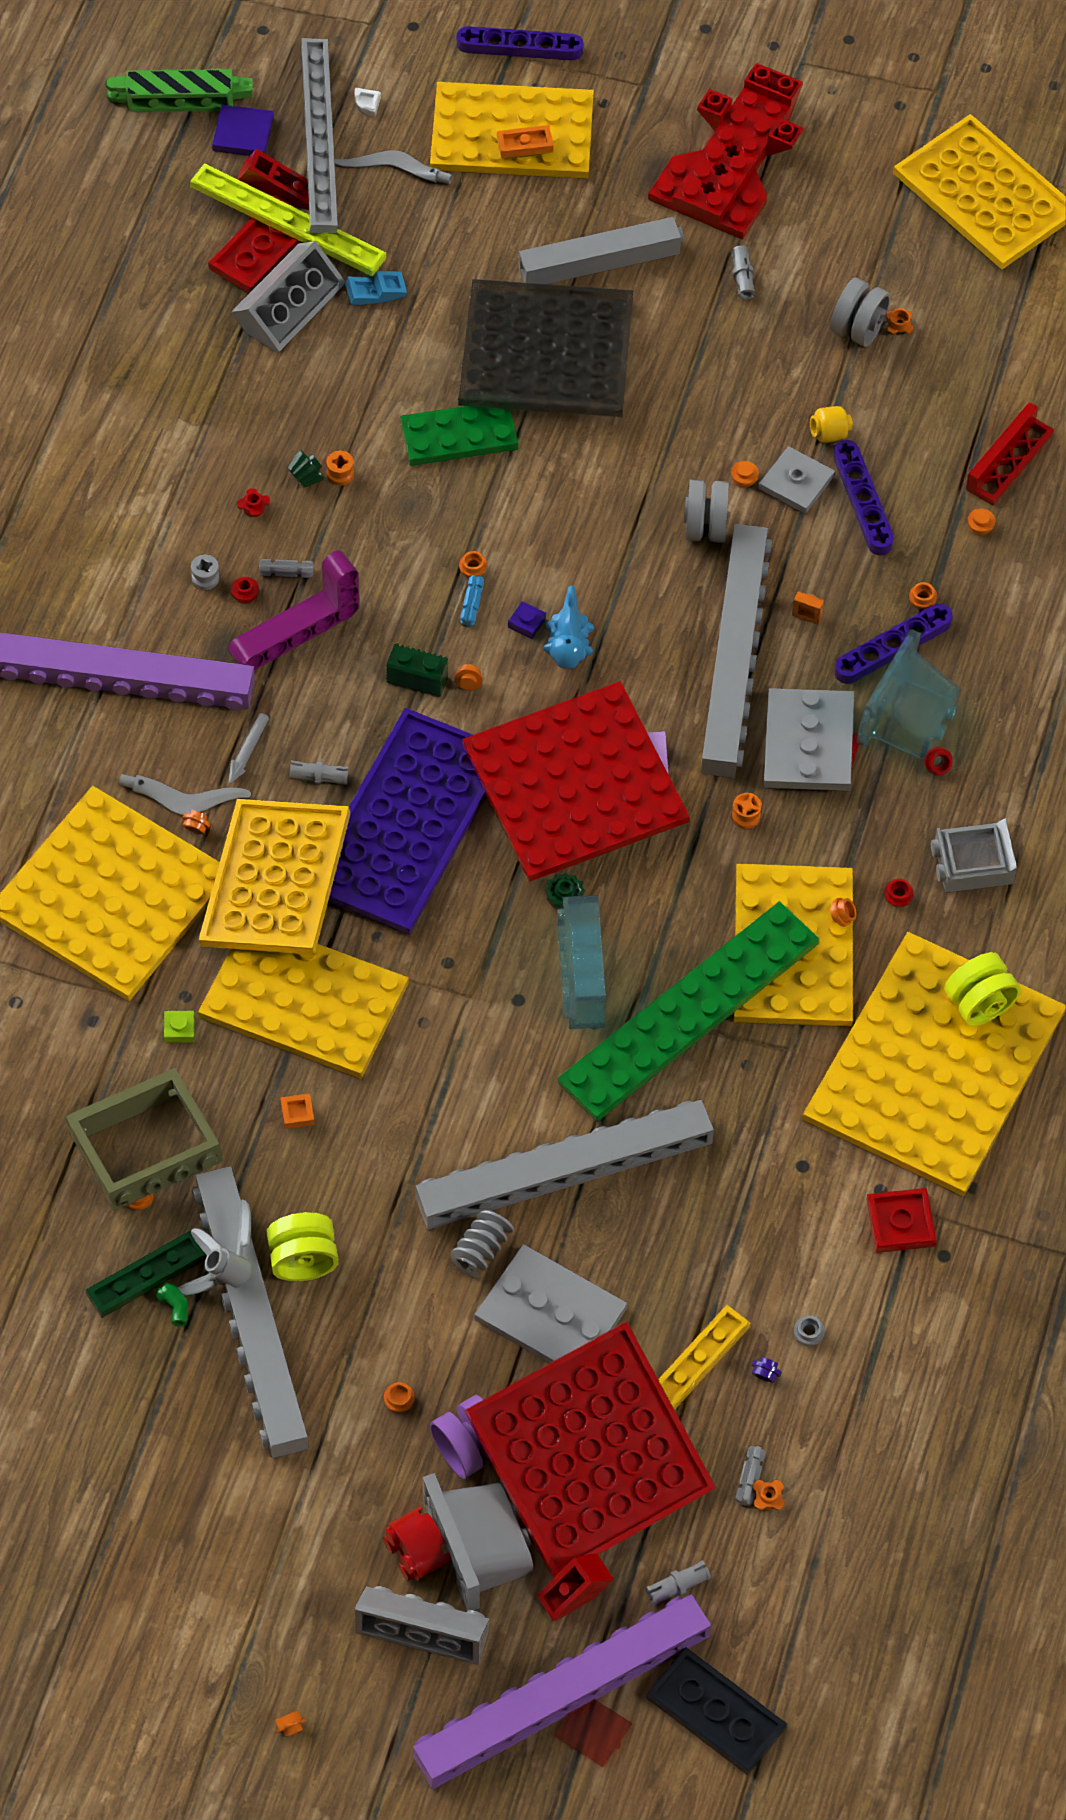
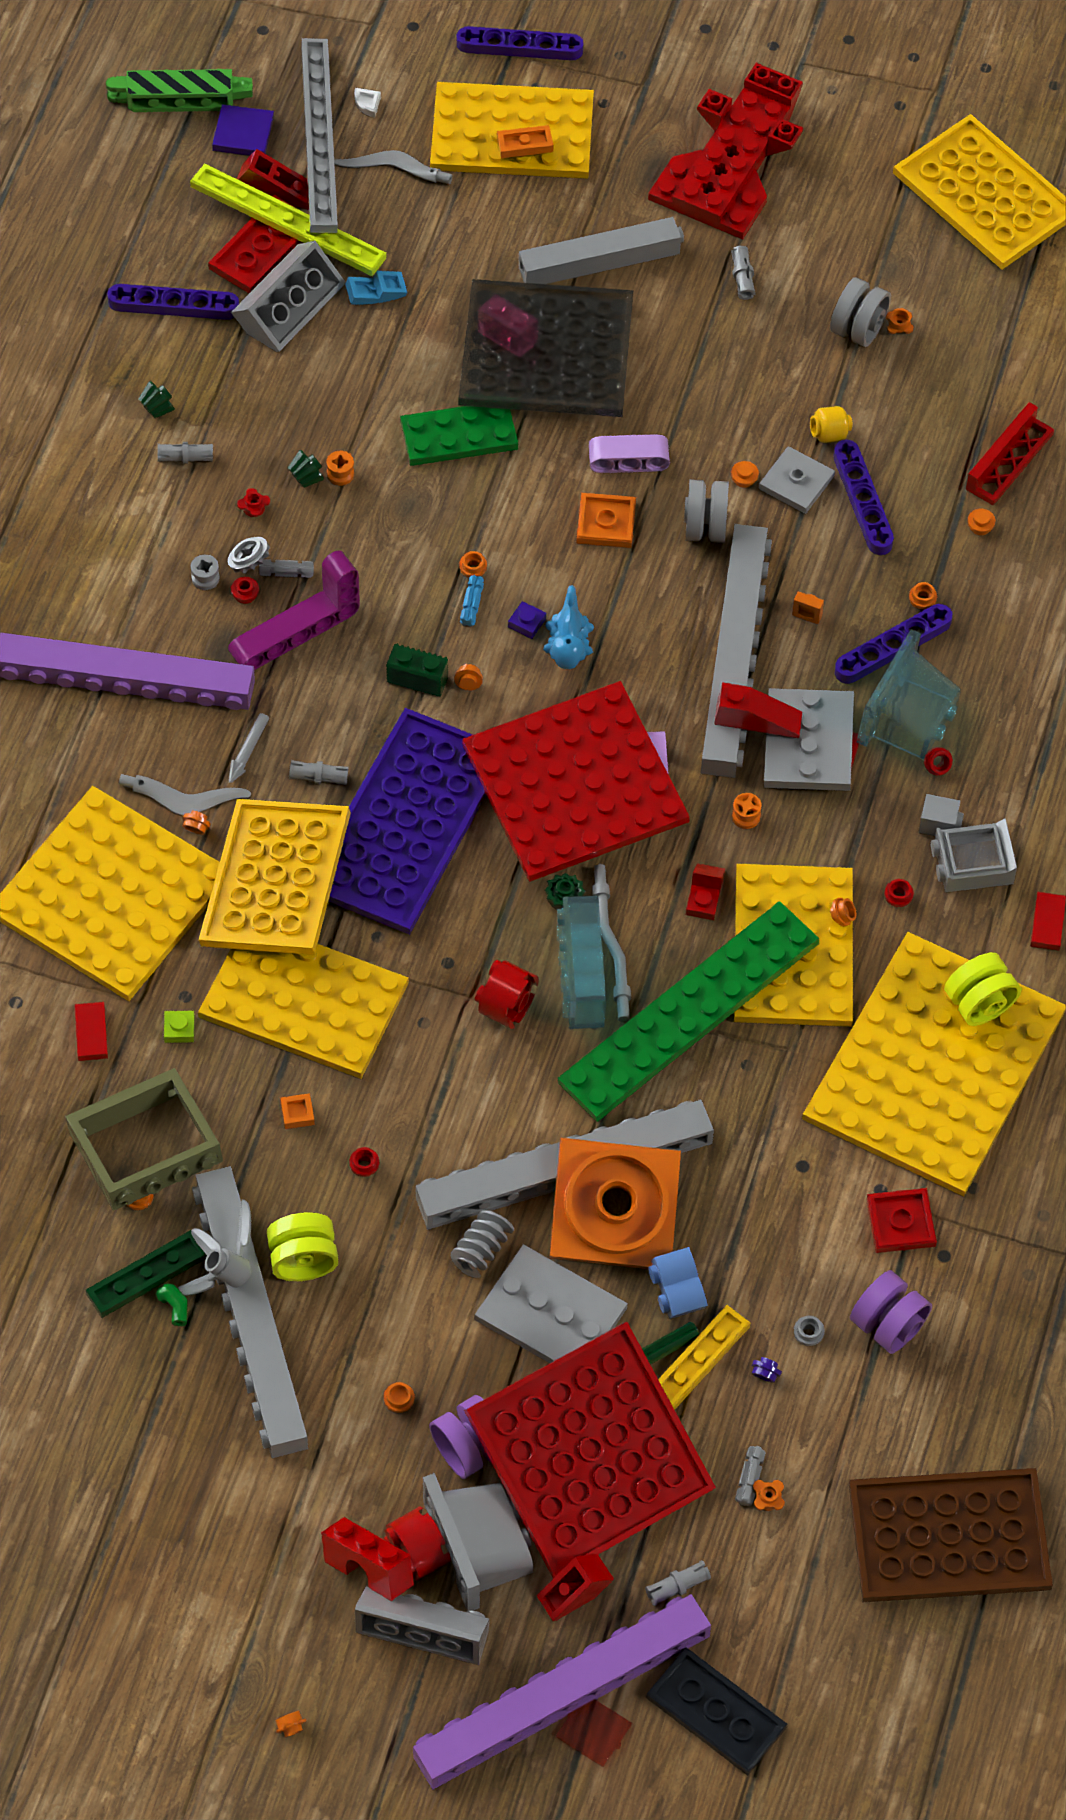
(91, 1031): none -> red tile
(156, 400): none -> dark green piece
(163, 294): none -> dark purple beam
(185, 452): none -> light grey pin
(255, 551): none -> light grey gear
(351, 1546): none -> red arch
(364, 1154): none -> red plate
(506, 993): none -> red brick
(507, 325): none -> clear pink brick
(582, 1225): none -> orange piece
(606, 520): none -> orange tile
(621, 991): none -> light grey bar
(629, 453): none -> lavender beam
(671, 1342): none -> dark green axle
(678, 1283): none -> medium blue brick
(705, 891): none -> red slope
(755, 711): none -> red slope
(890, 1311): none -> medium lavender wheel
(940, 813): none -> light grey brick
(950, 1535): none -> reddish brown plate
(1048, 921): none -> red tile

